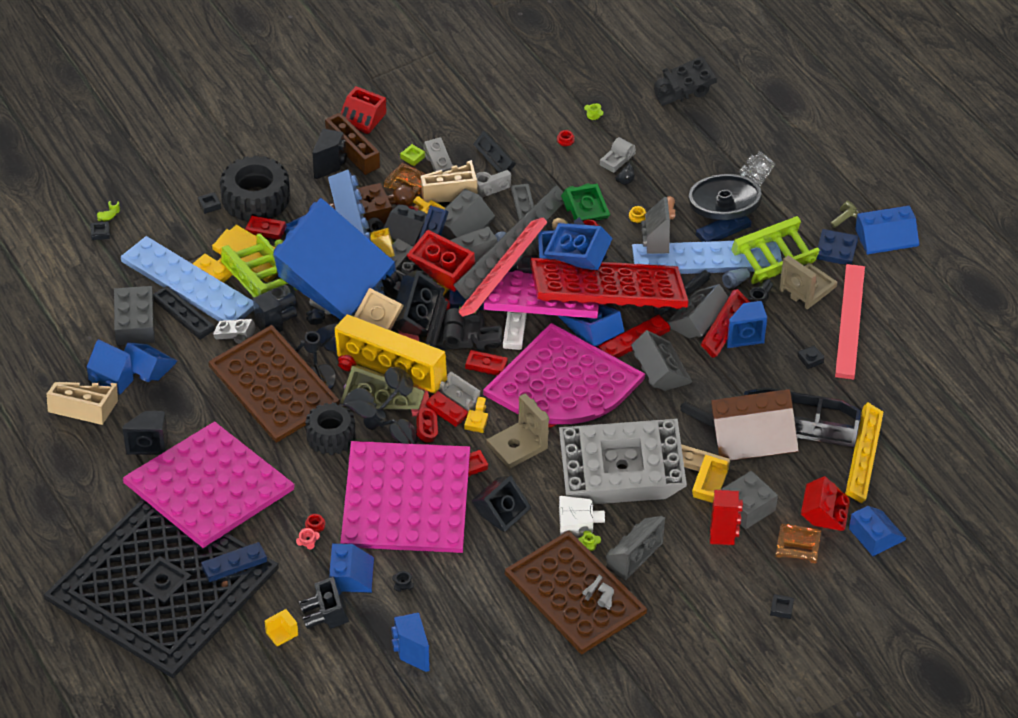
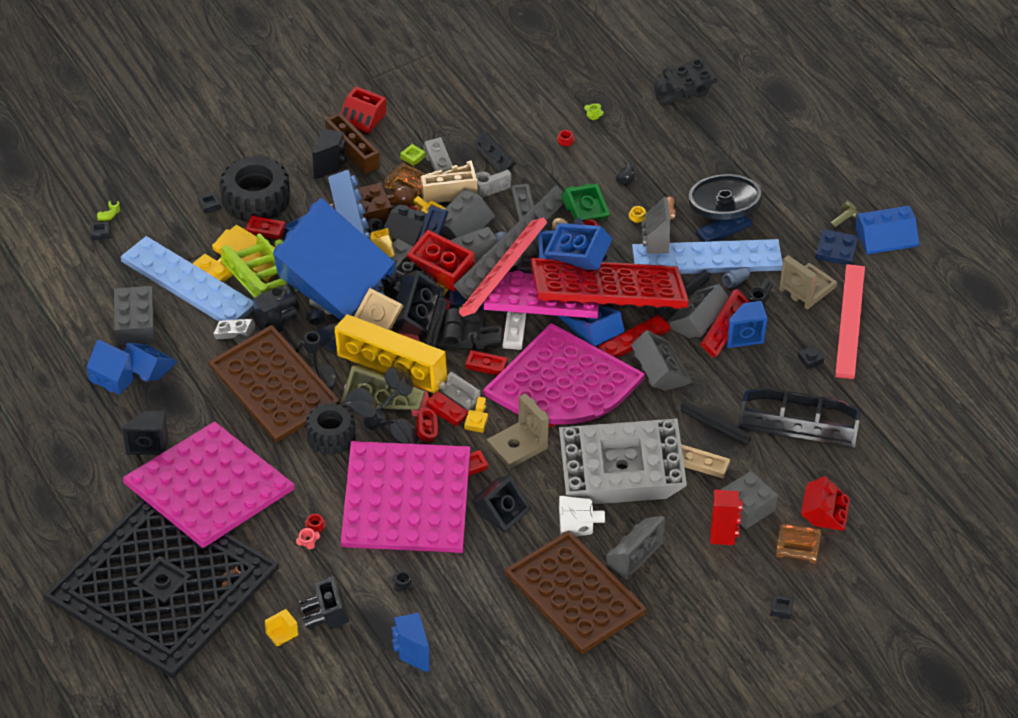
(82, 402): tan wedge -> none
(183, 312): black tile -> none
(234, 562): dark blue plate -> none
(346, 362): red plate -> none
(351, 568): blue slope -> none
(594, 540): lime plate -> none
(606, 598): light grey piece -> none
(619, 154): light grey plate -> none
(710, 478): yellow panel -> none
(755, 425): slope -> none
(757, 167): clear bracket -> none
(773, 233): lime fence -> none
(864, 453): yellow plate -> none
(875, 530): blue slope -> none

